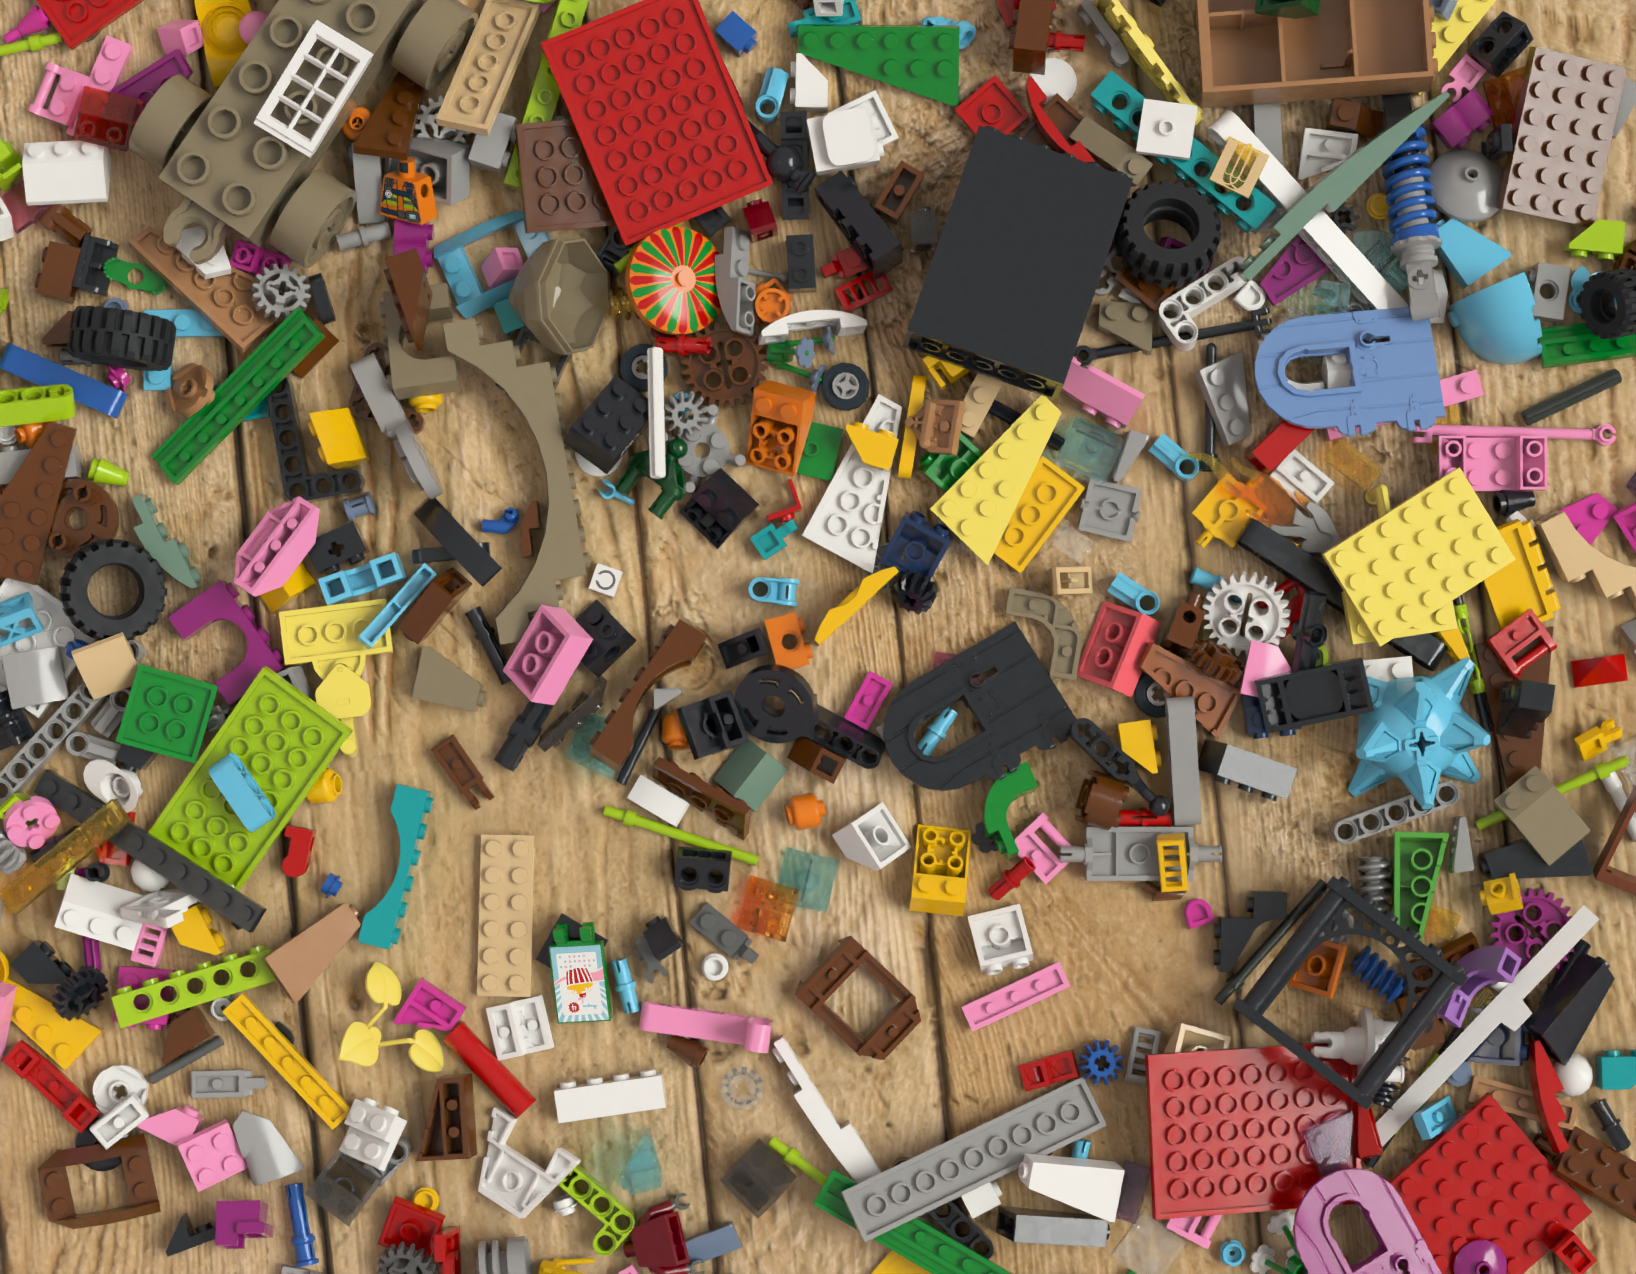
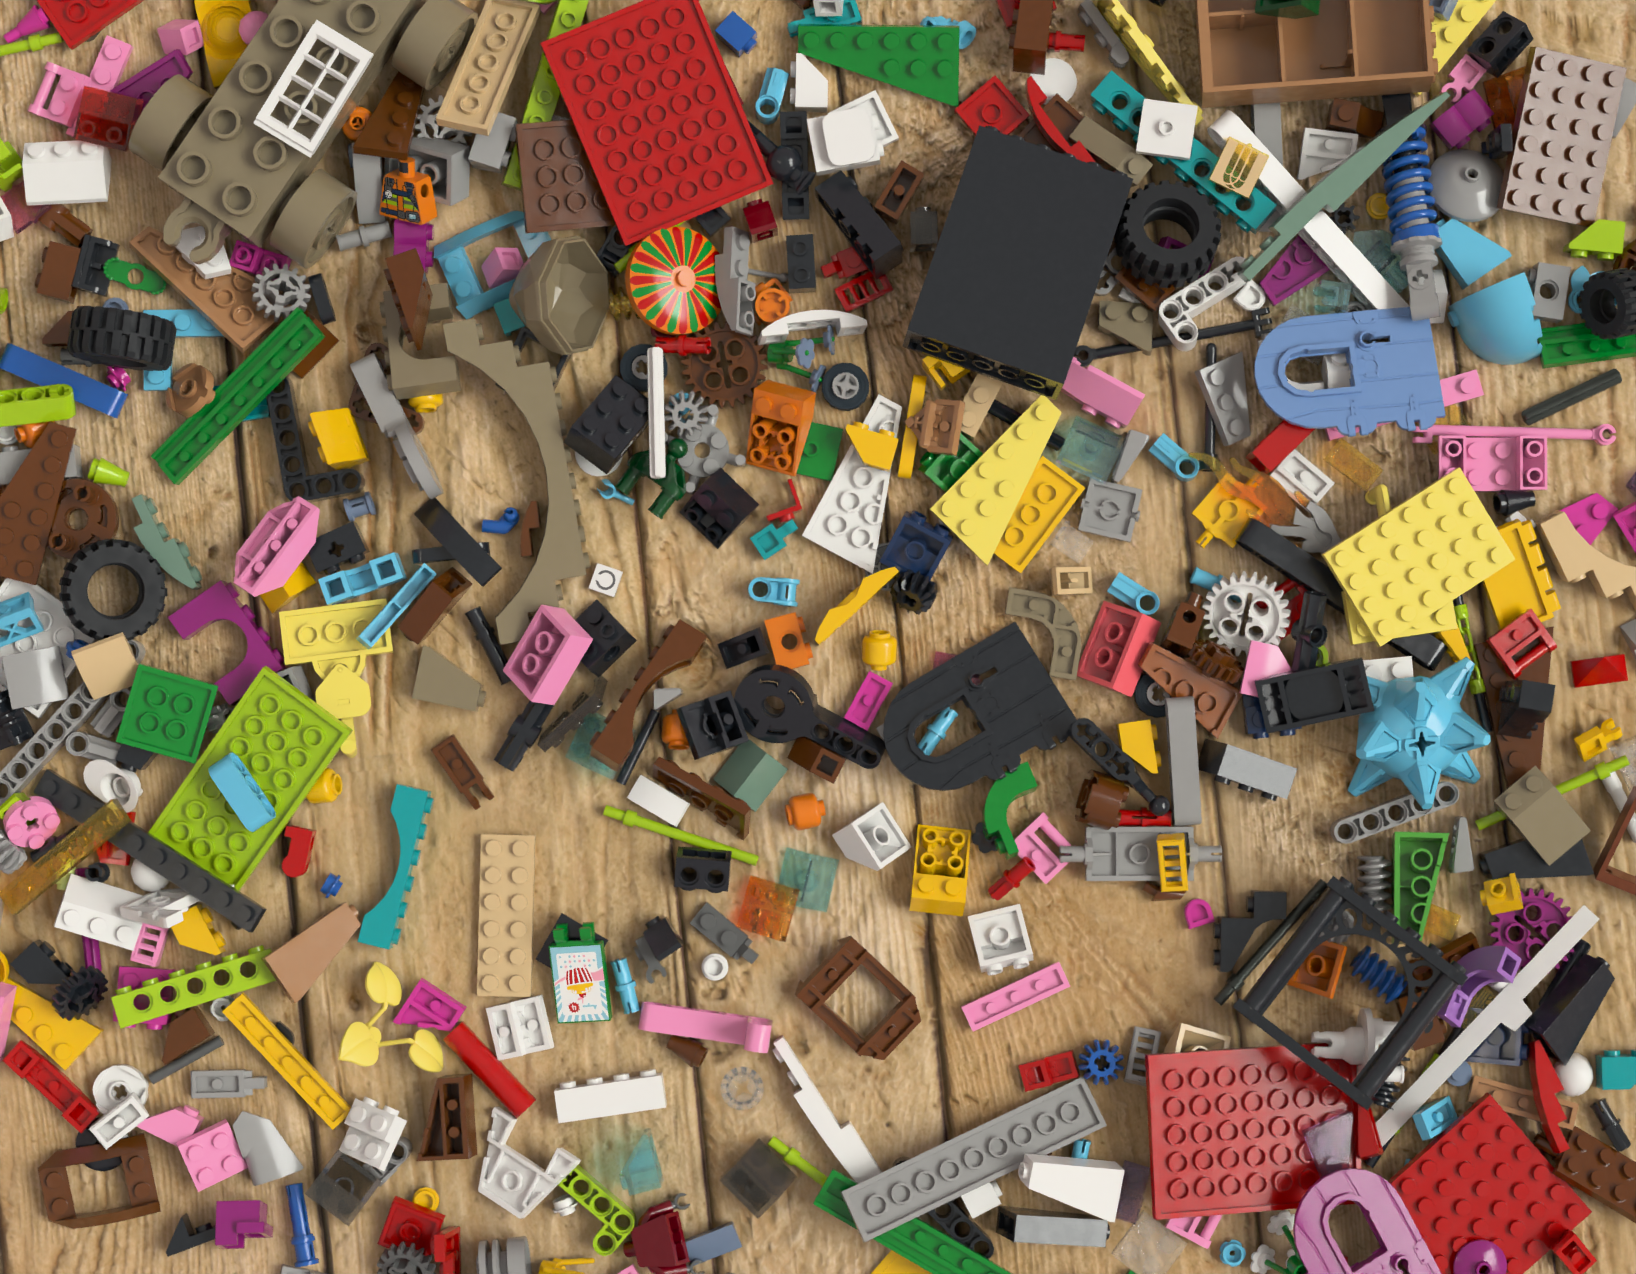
(879, 649): none -> yellow head

